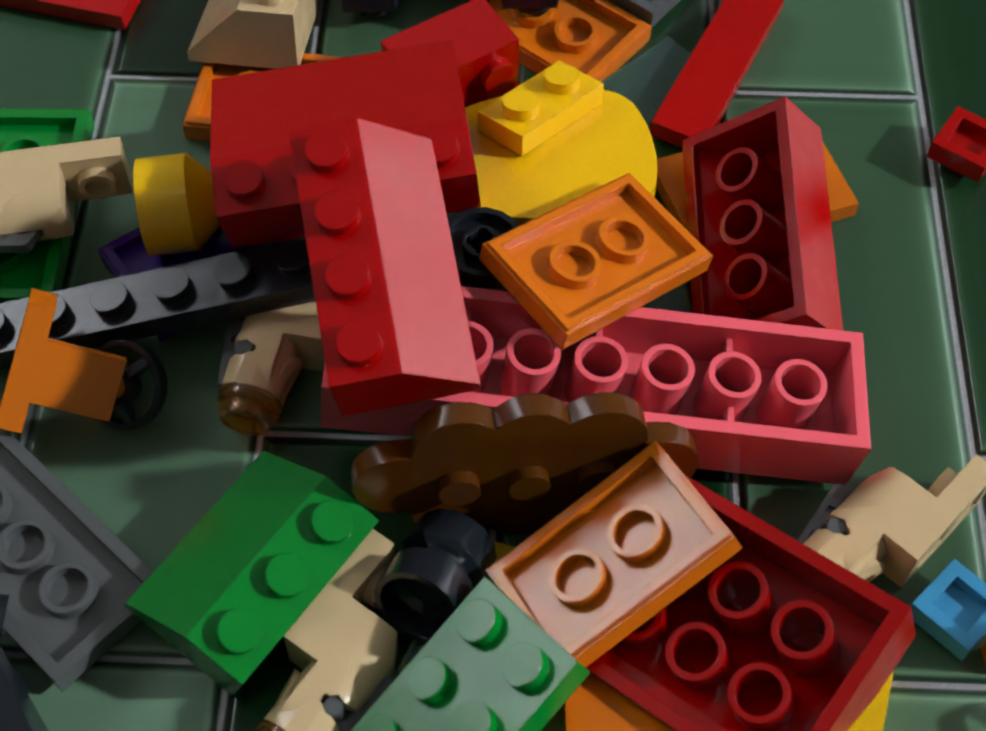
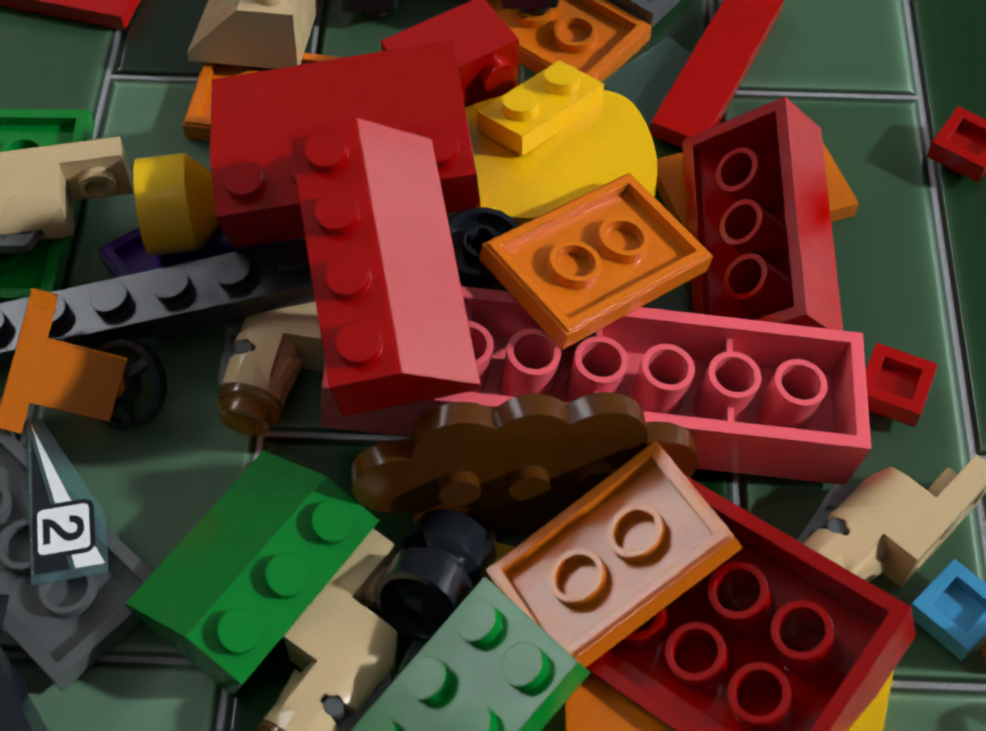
(64, 516): none -> sticker
(898, 384): none -> red plate

